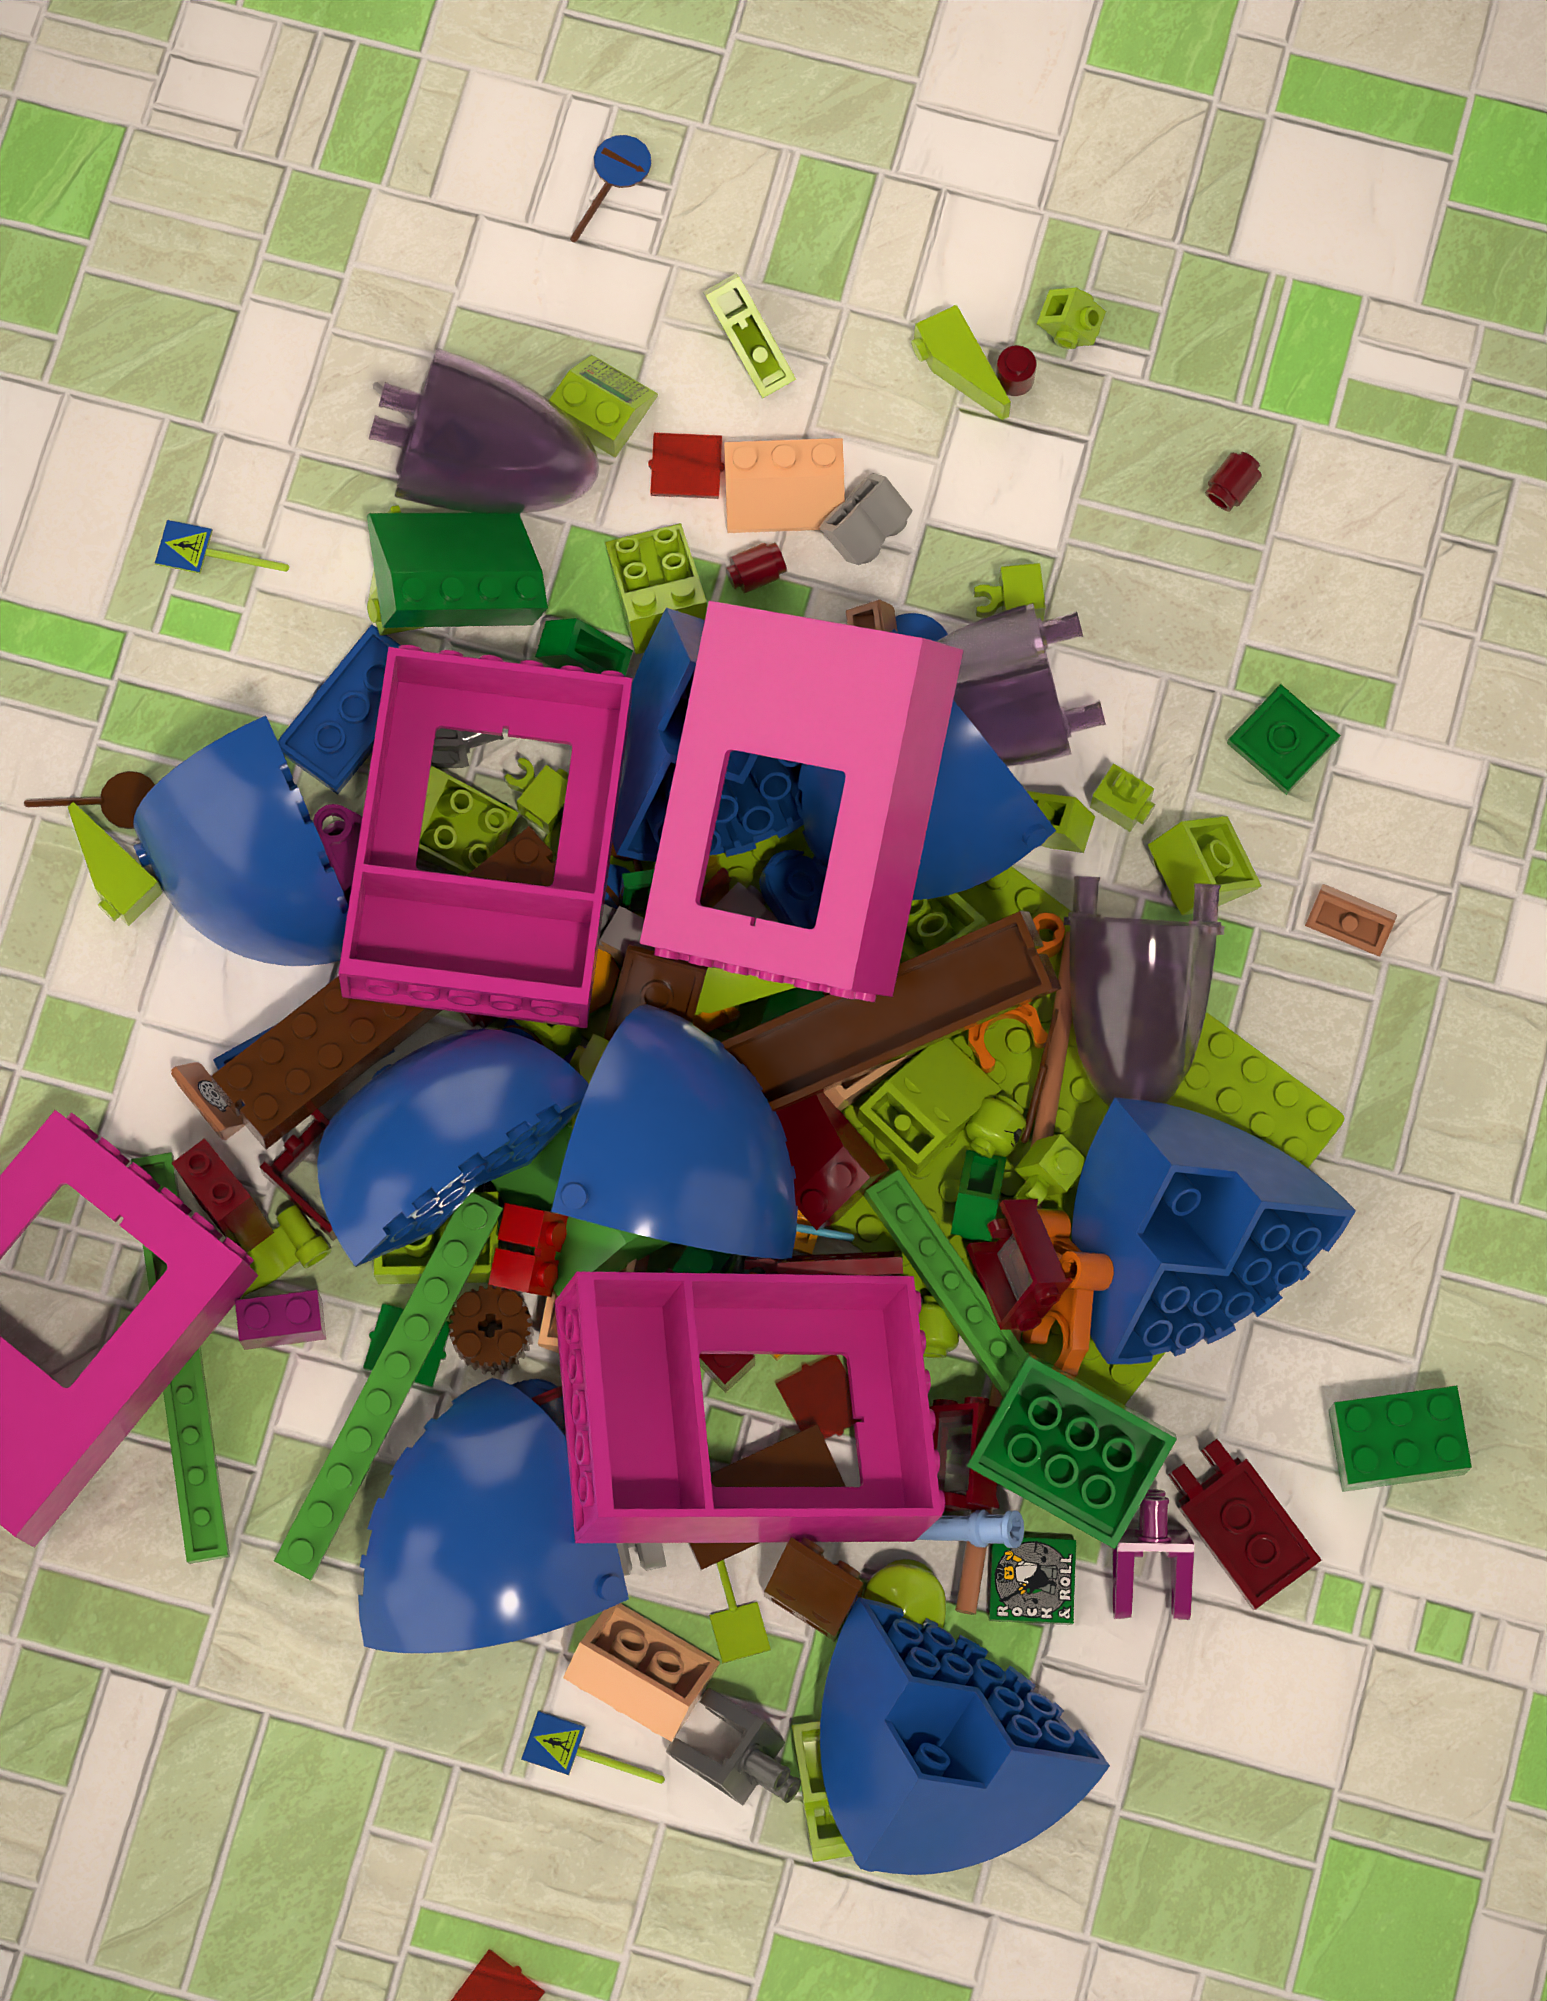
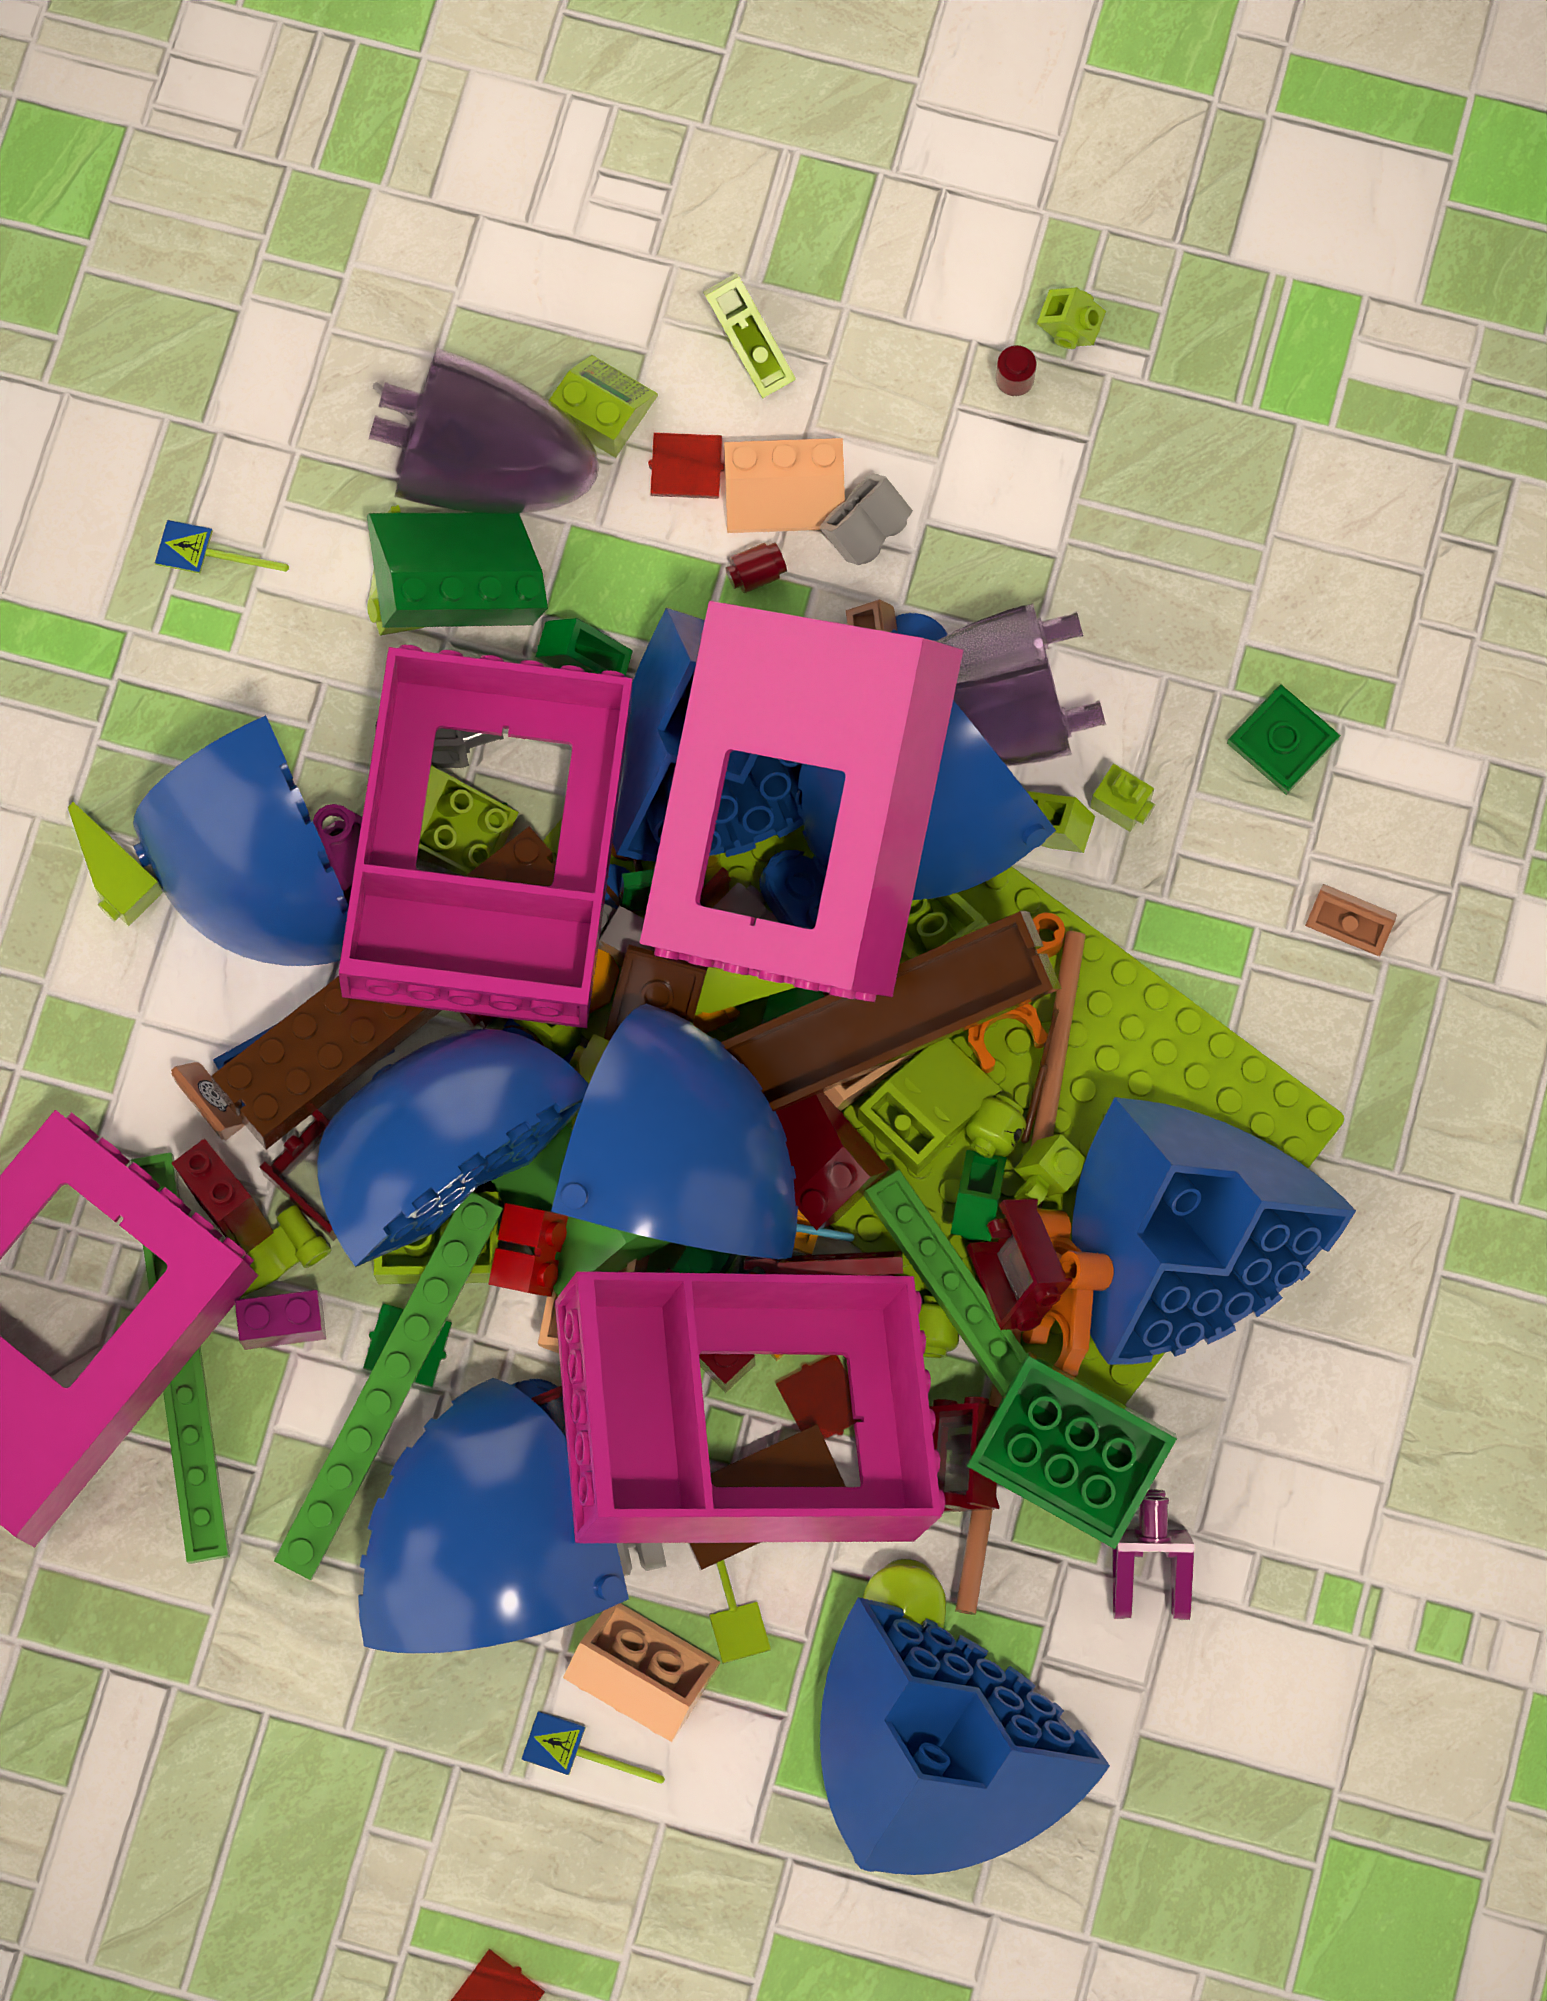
(117, 800): reddish brown piece -> none
(339, 721): blue tile -> none
(487, 1306): reddish brown brick -> none
(542, 795): lime brick -> none
(619, 163): blue piece -> none
(655, 574): lime slope -> none
(750, 1763): dark grey piece -> none
(814, 1587): reddish brown slope -> none
(823, 1832): lime slope -> none
(959, 360): lime slope -> none
(979, 1529): light blue pin -> none
(1017, 588): lime brick -> none
(1033, 1582): tile -> none
(1139, 993): windscreen -> none
(1205, 854): lime slope -> none
(1233, 480): dark red brick -> none
(1243, 1526): dark red tile -> none
(1399, 1438): green brick -> none

